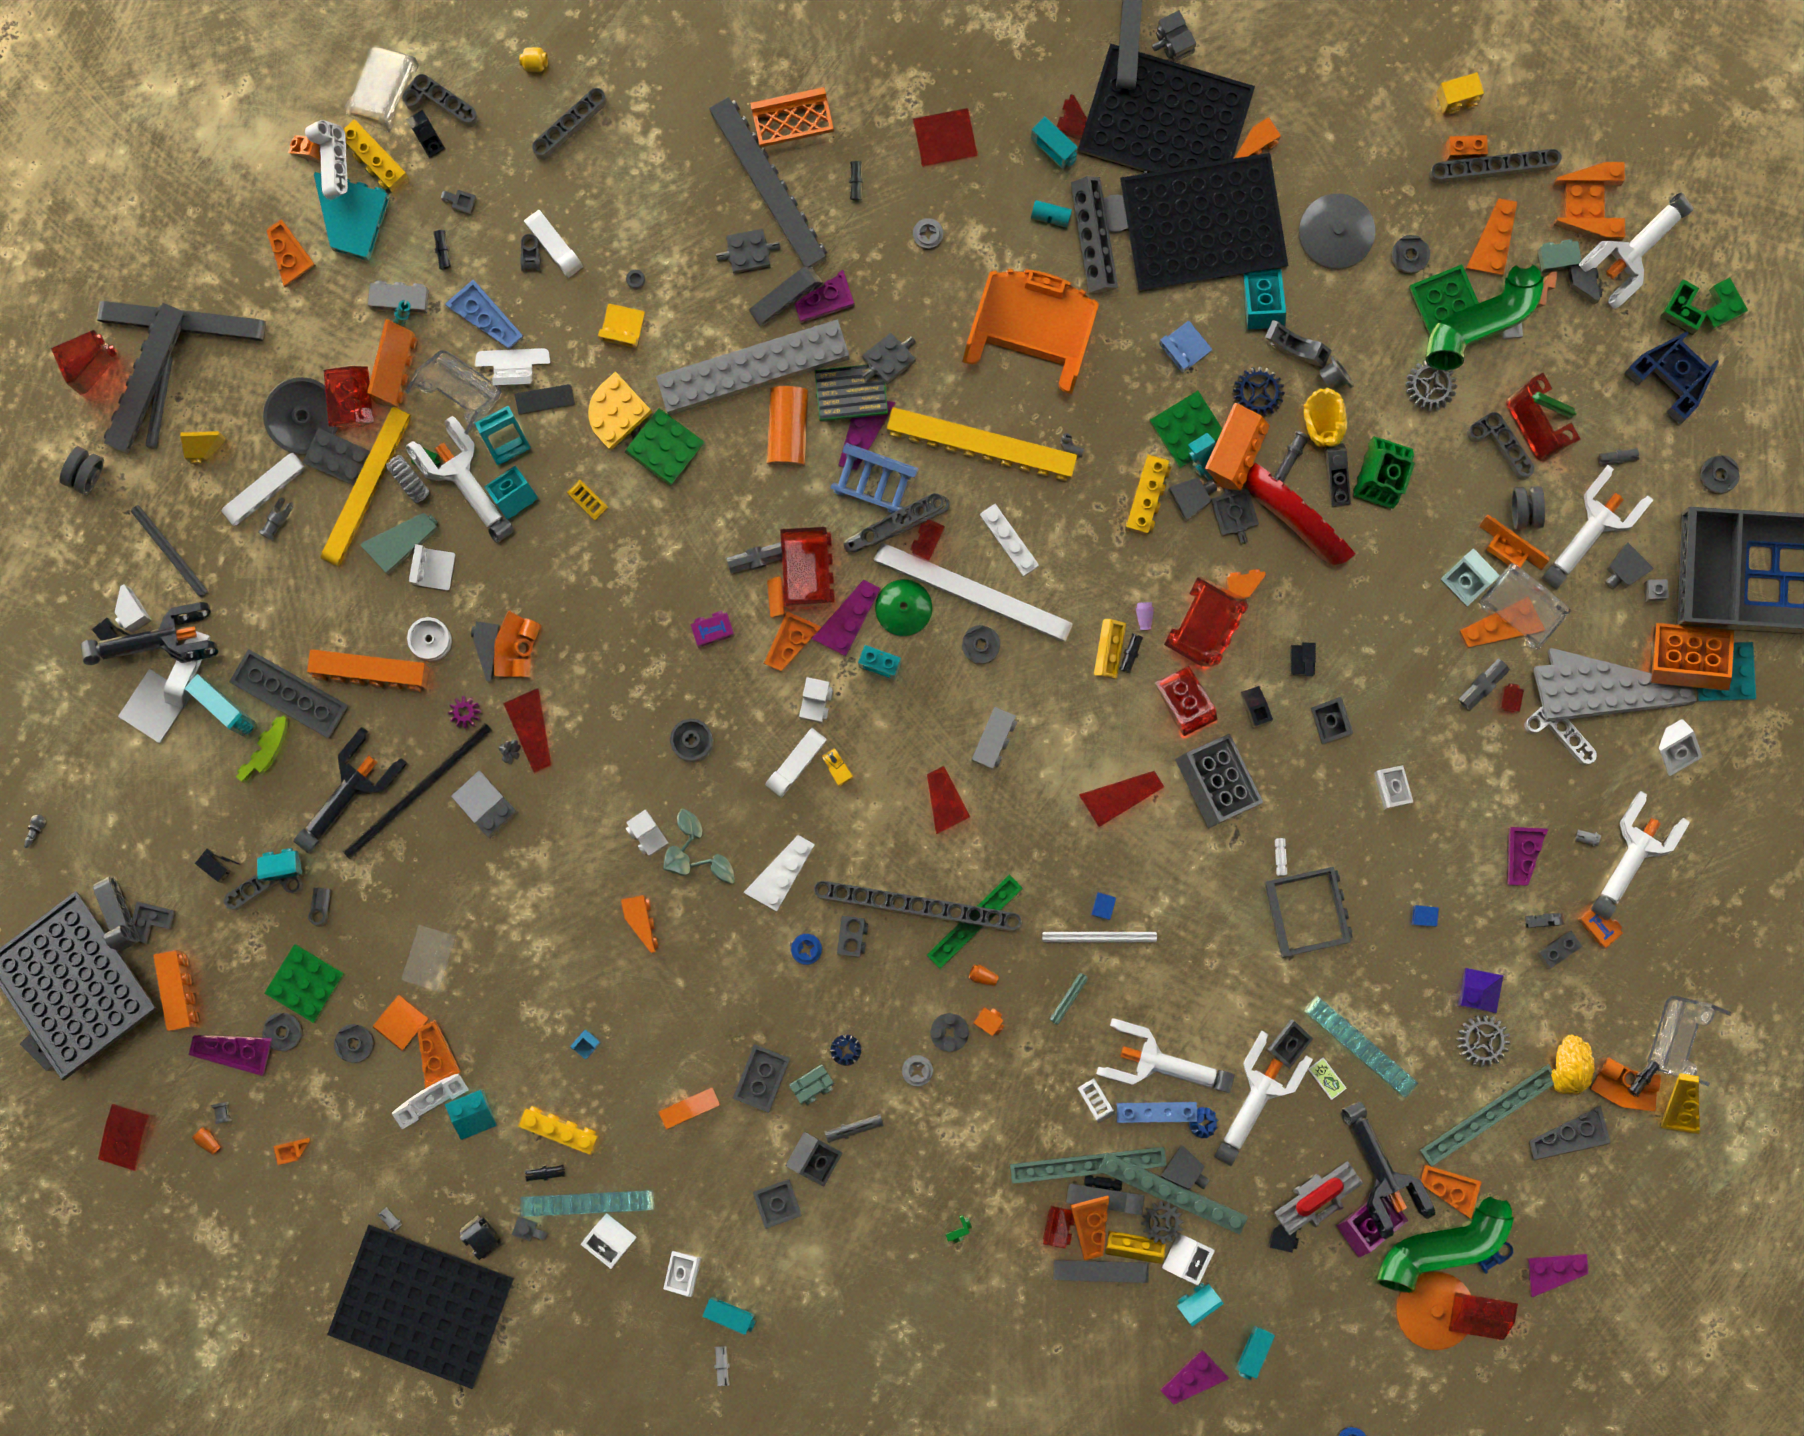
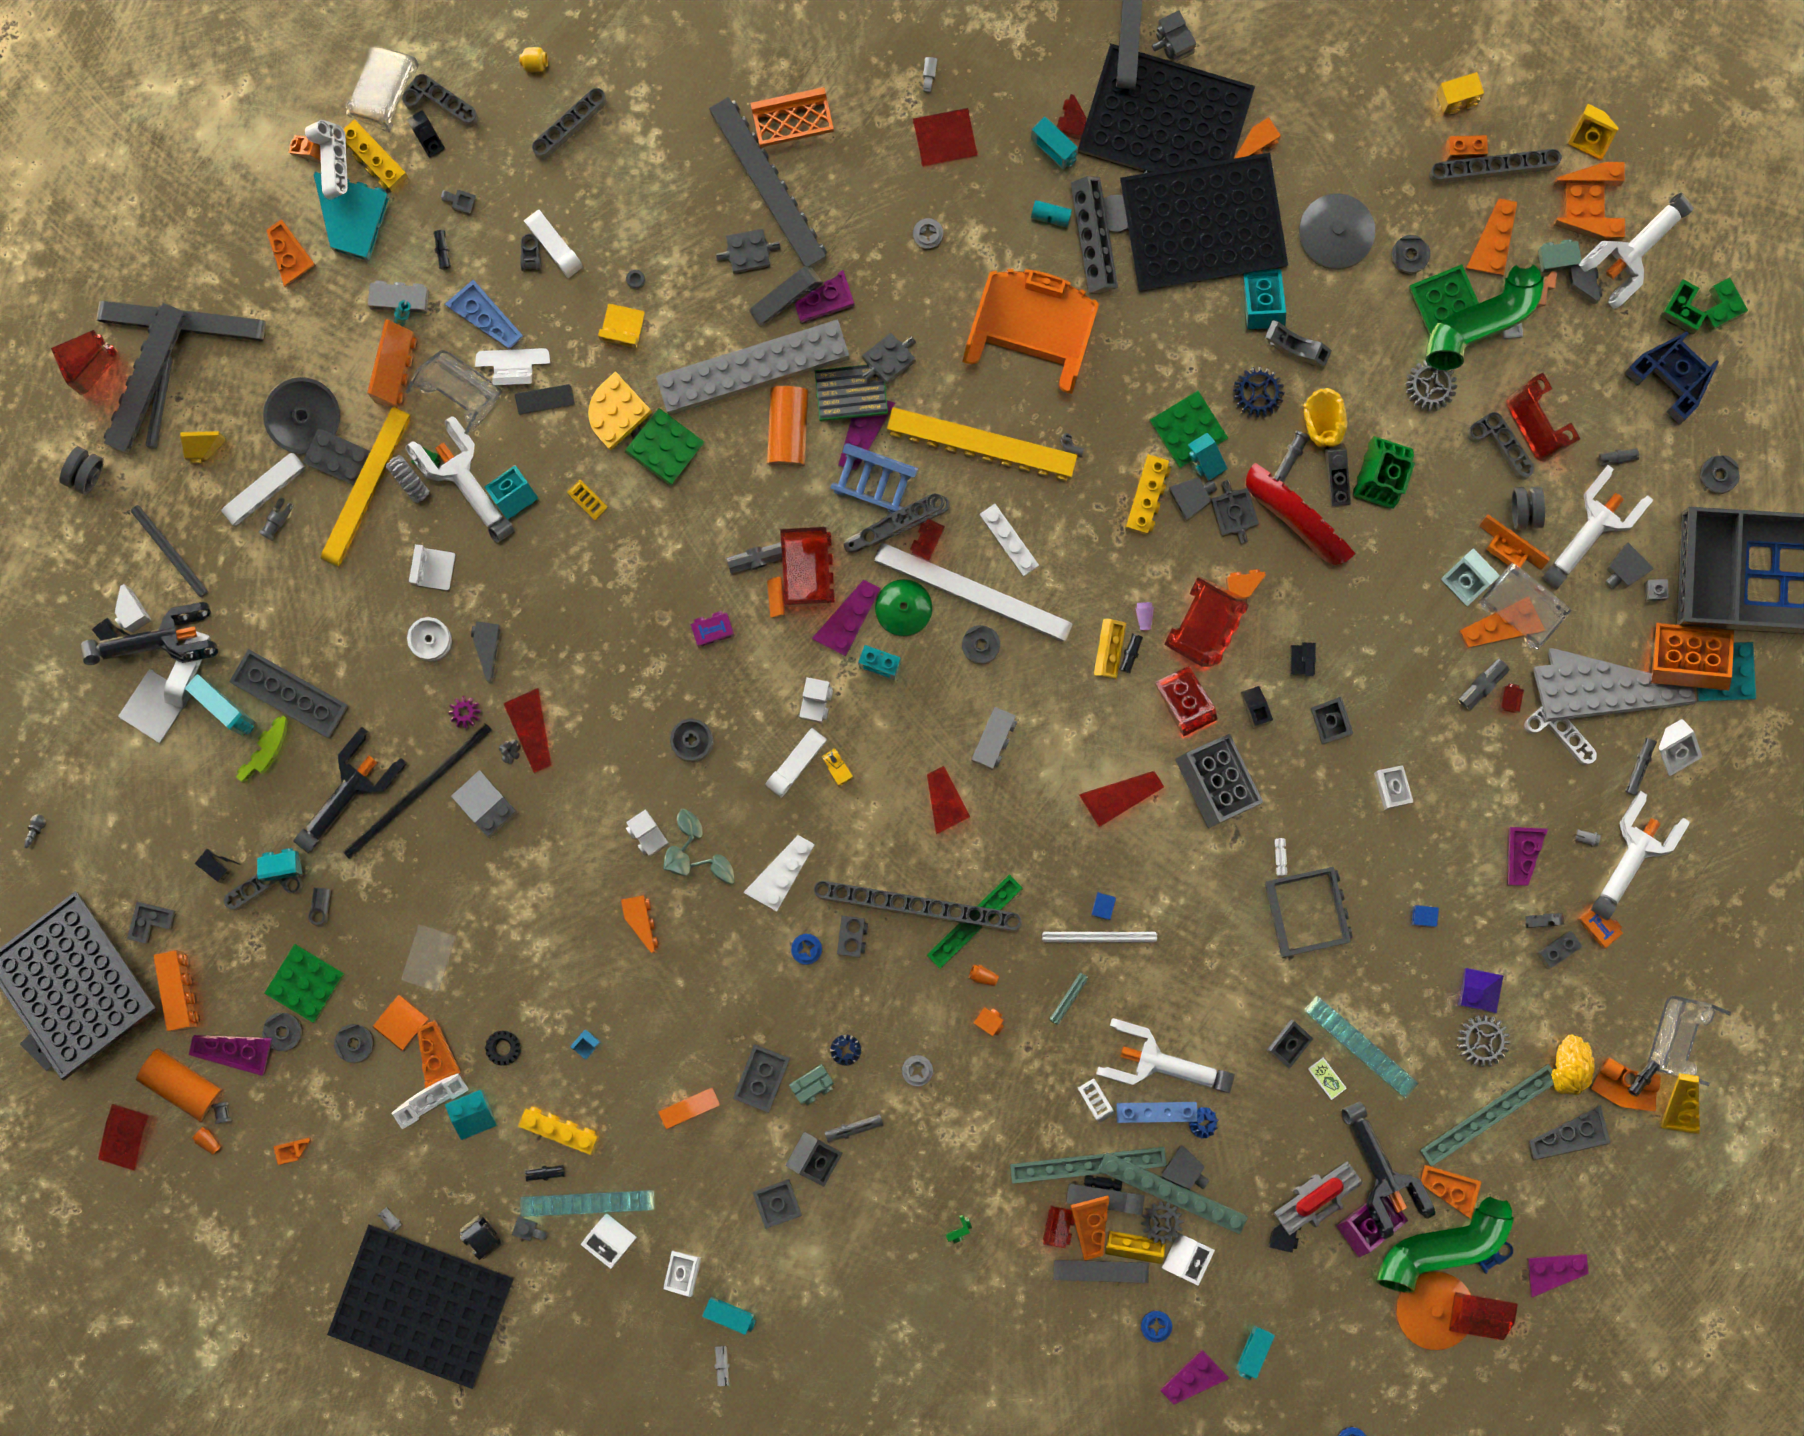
(122, 931): dark grey beam -> none
(178, 1084): none -> orange brick
(348, 397): clear red slope -> none
(368, 669): orange brick -> none
(399, 542): sand green slope -> none
(491, 1048): none -> black tyre
(495, 423): teal window -> none
(507, 657): orange panel -> none
(789, 640): orange wing -> none
(856, 180): pearl dark grey pin -> none
(929, 72): none -> light grey bar
(960, 1033): dark grey plate -> none
(1163, 1333): none -> blue gear
(1185, 346): medium blue bracket -> none
(1199, 1304): slope -> none
(1237, 447): orange slope -> none
(1262, 1088): white piece -> none
(1336, 375): dark grey piece -> none
(1554, 405): green axle -> none
(1594, 132): none -> yellow slope
(1642, 762): none -> dark grey pin

